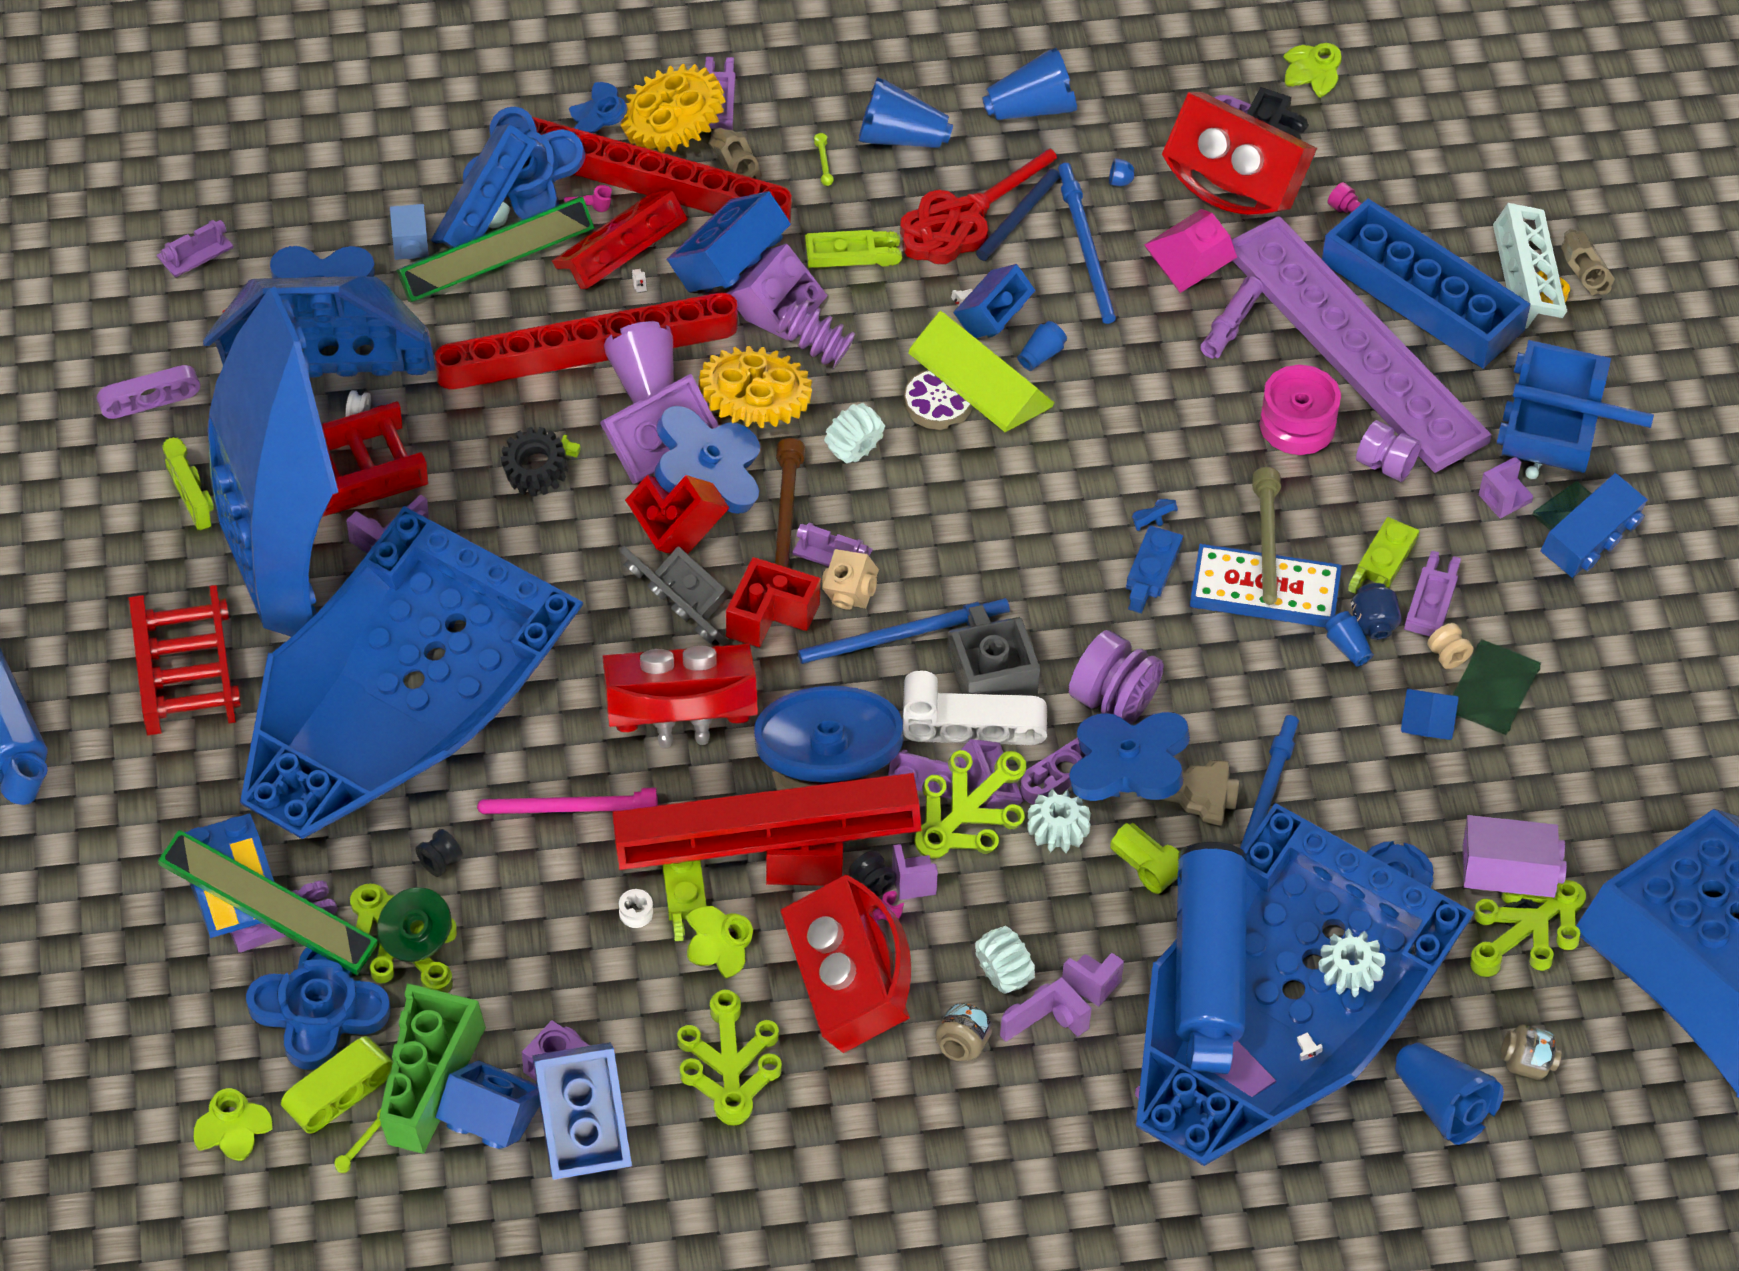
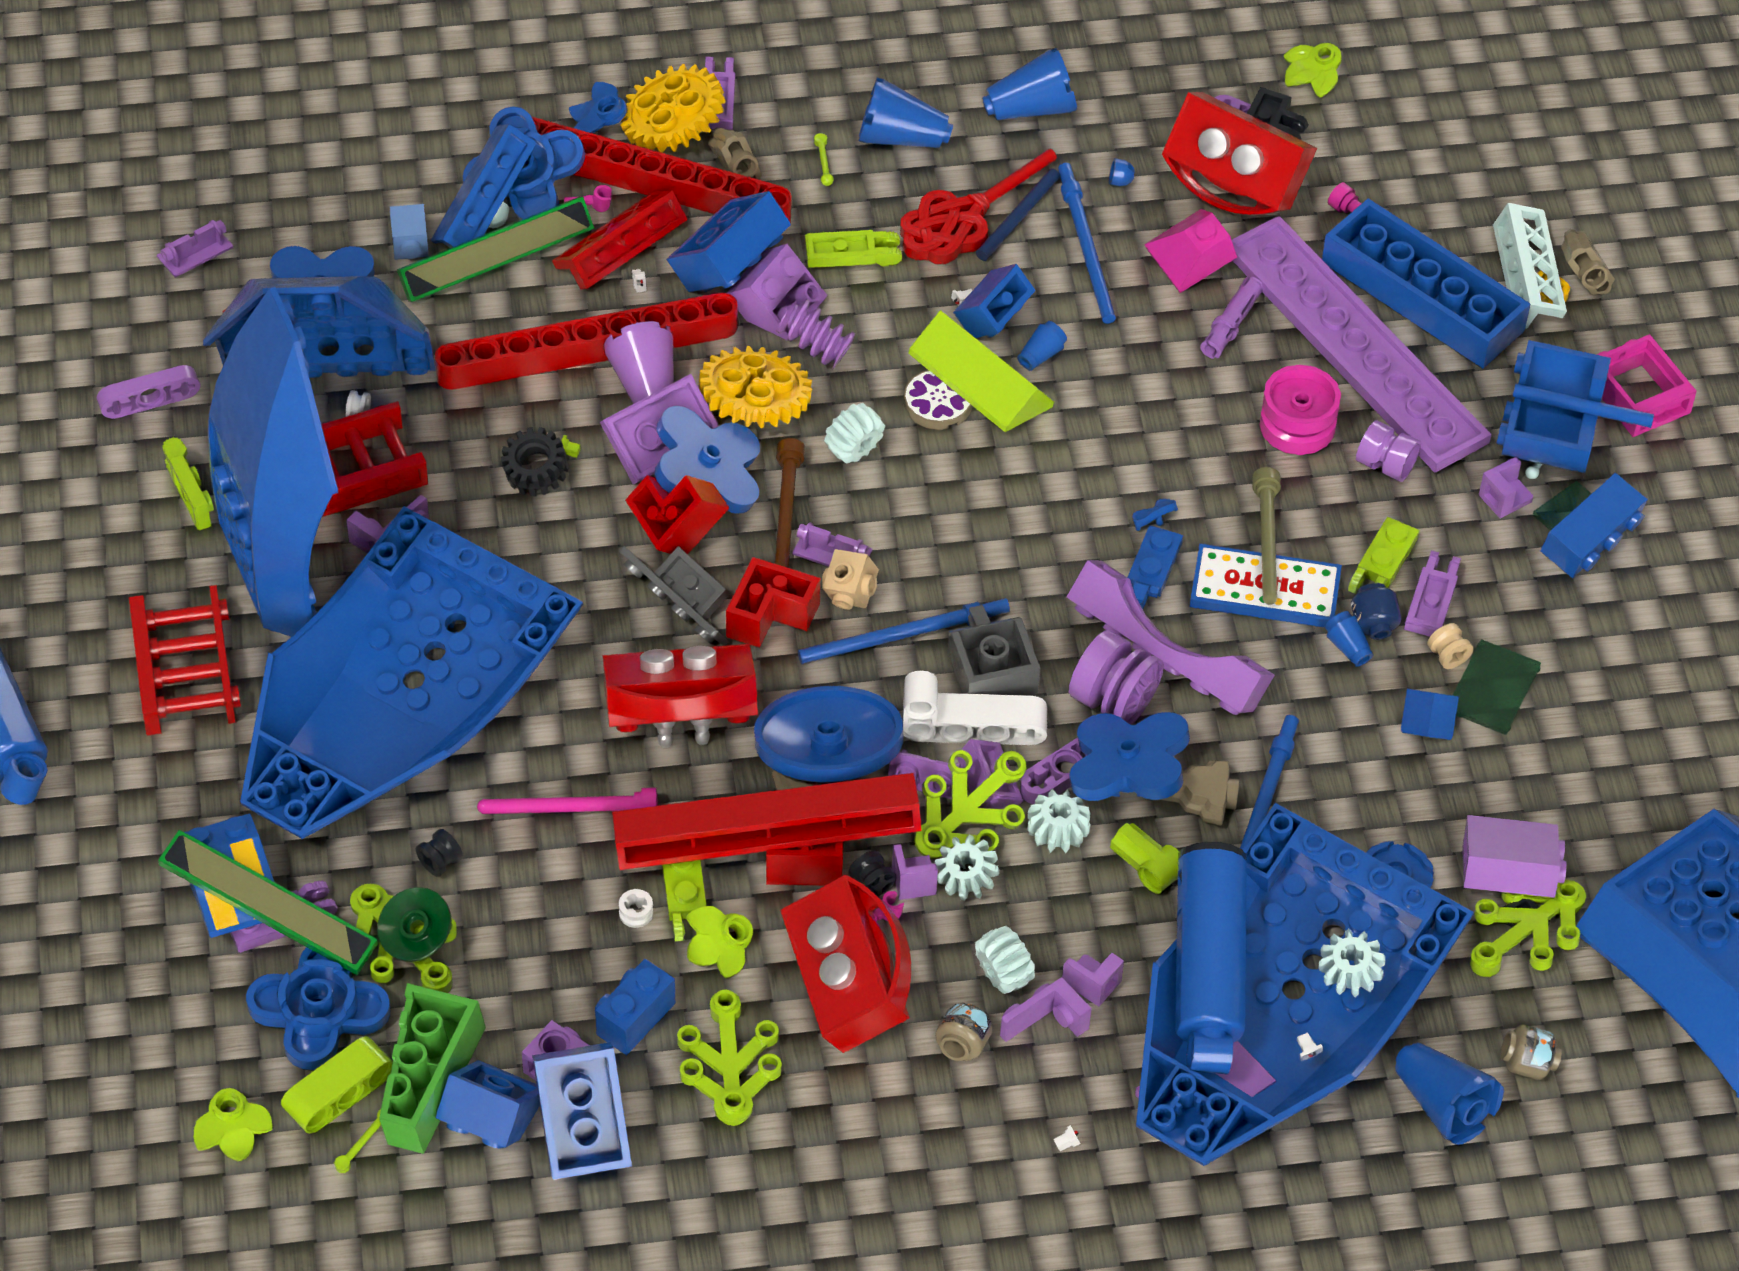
(634, 1006): none -> blue brick
(963, 854): none -> light aqua gear
(1067, 1139): none -> white piece
(1111, 598): none -> medium lavender arch
(1667, 406): none -> dark pink window

